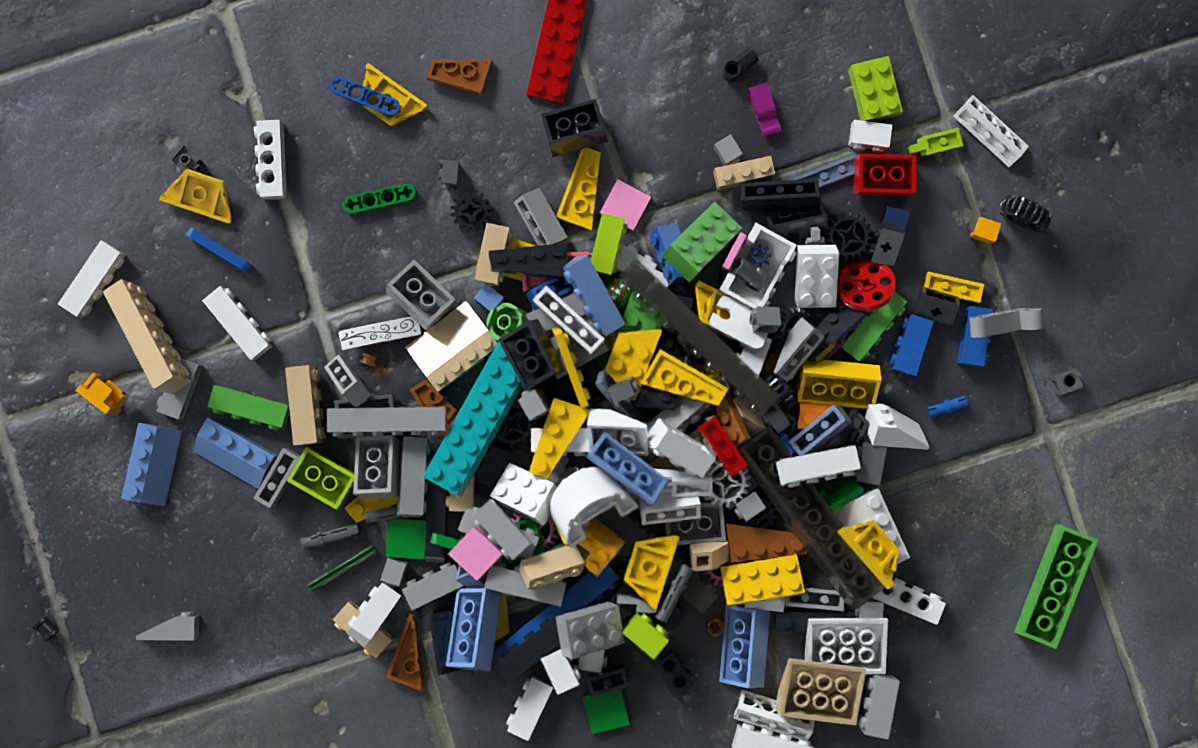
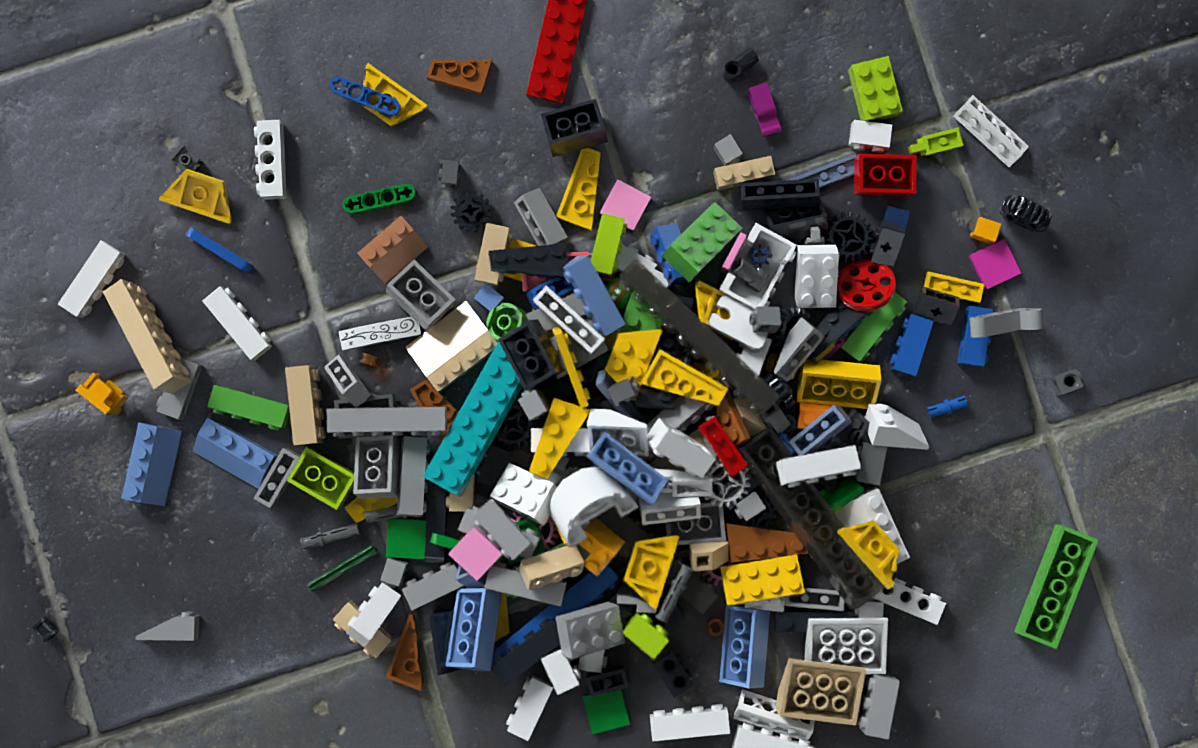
(392, 250): none -> nougat slope
(689, 723): none -> white brick
(994, 264): none -> dark pink tile

